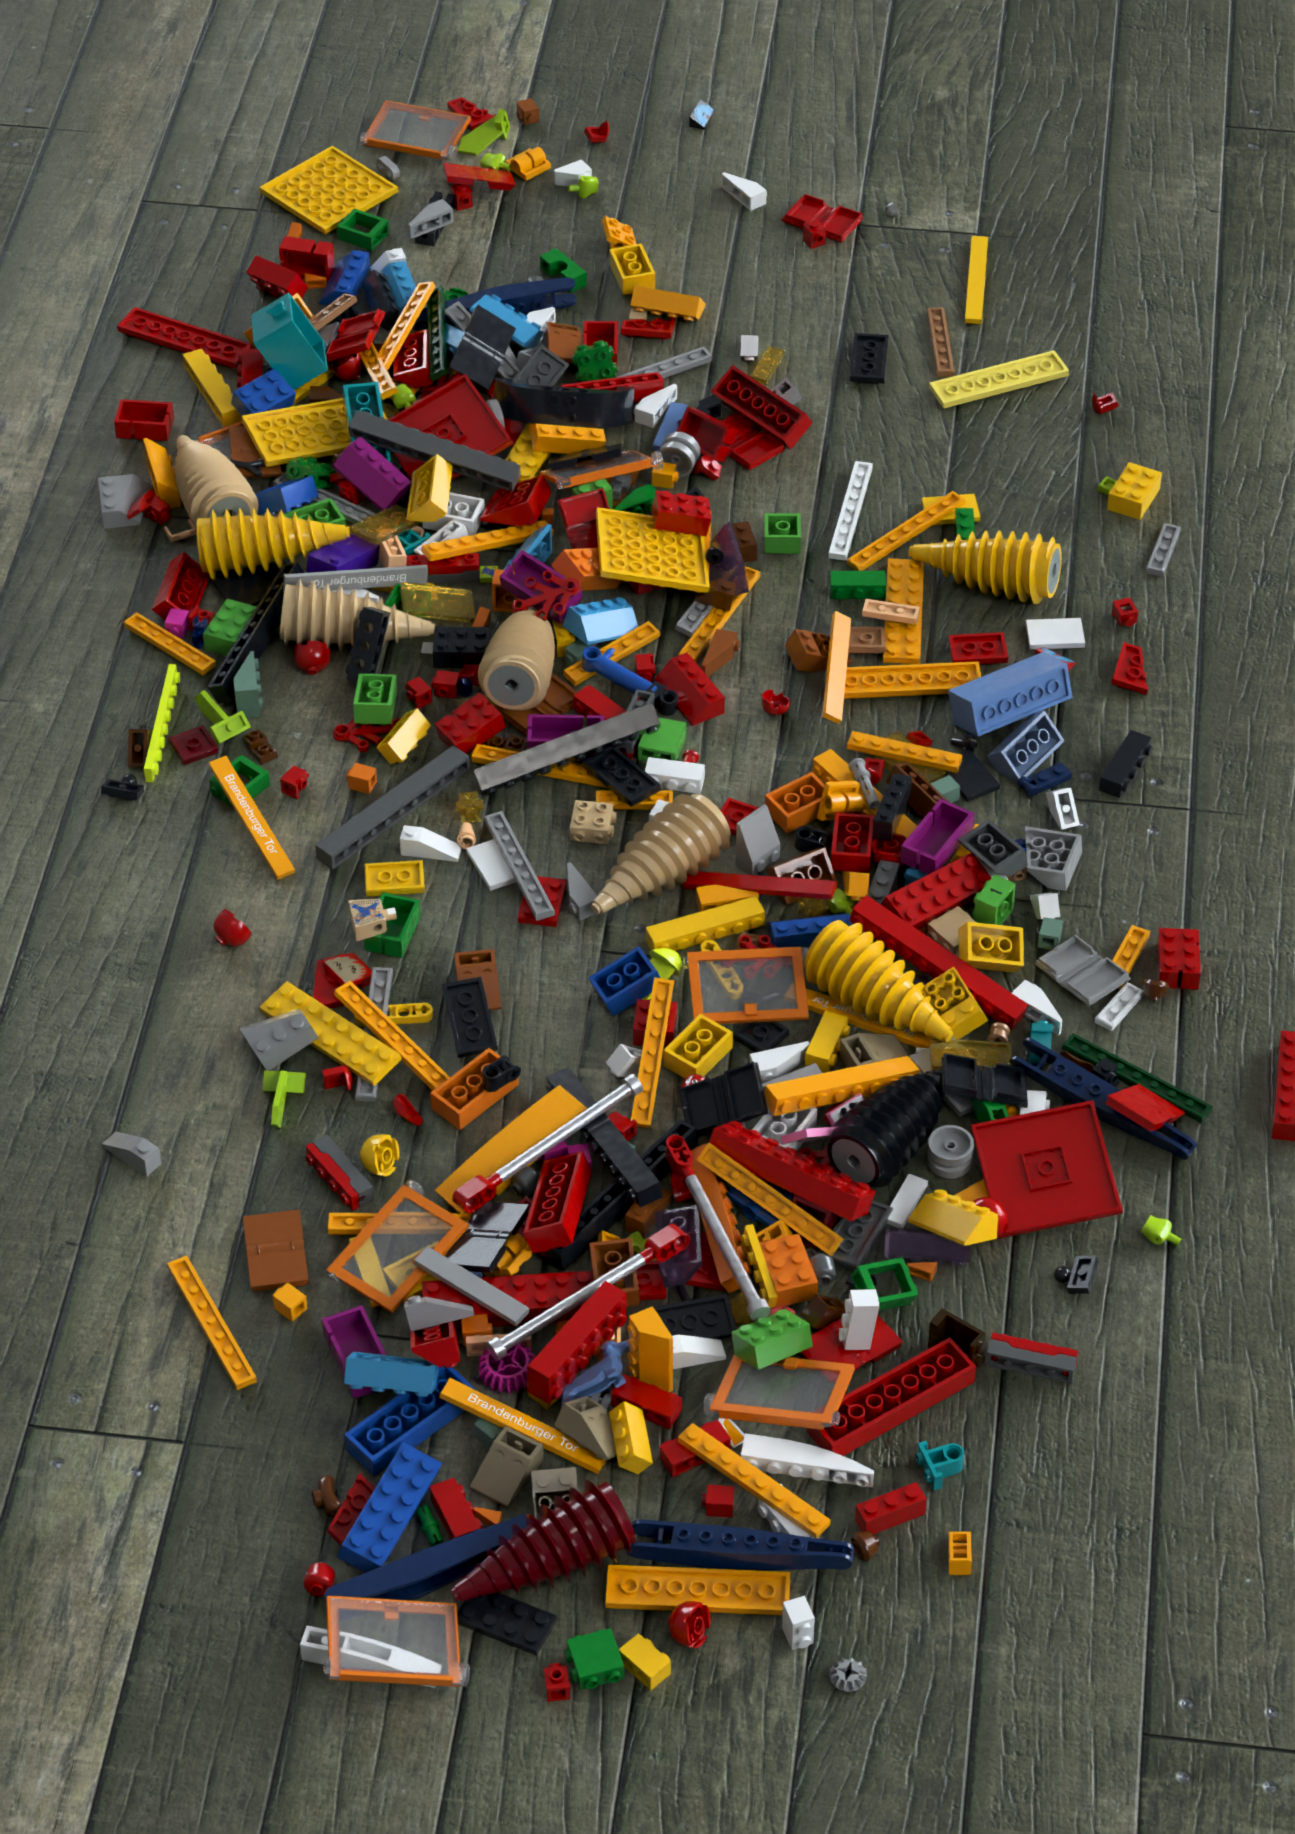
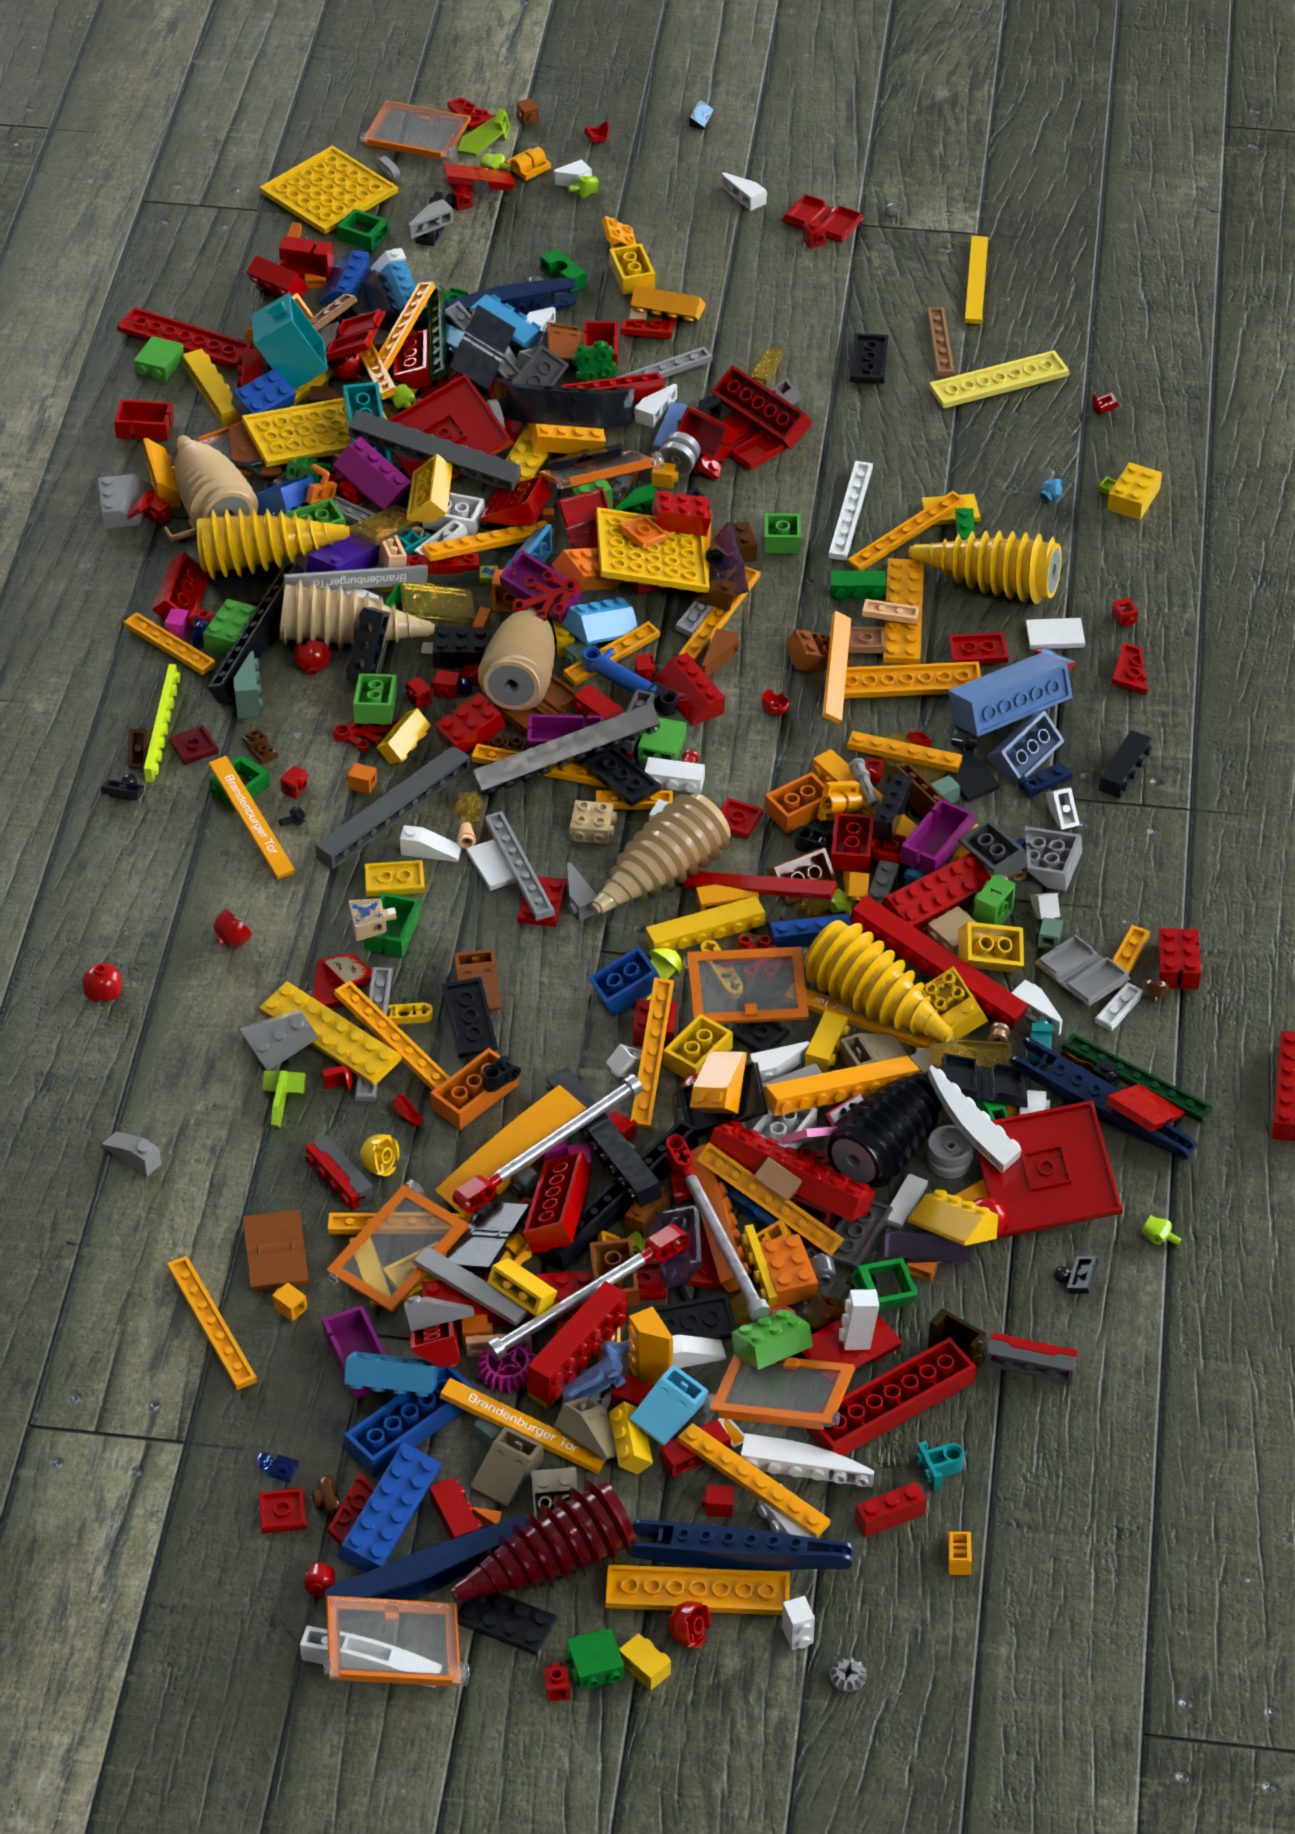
(102, 982): none -> red cylinder
(159, 358): none -> bright green brick
(224, 726): lime piece -> none
(280, 1468): none -> clear blue plate
(282, 1510): none -> red tile
(297, 816): none -> black plate
(322, 490): none -> orange plate
(429, 1526): green pin -> none
(522, 1286): none -> yellow brick
(643, 532): none -> orange tile
(669, 1405): none -> medium azure slope
(719, 1083): none -> light orange slope
(749, 347): white slope -> none
(756, 841): light grey slope -> none
(778, 1179): none -> medium nougat slope
(865, 1545): reddish brown cone -> none
(975, 1124): none -> white slope
(1051, 490): none -> dark azure rock
(1163, 550): light grey tile -> none

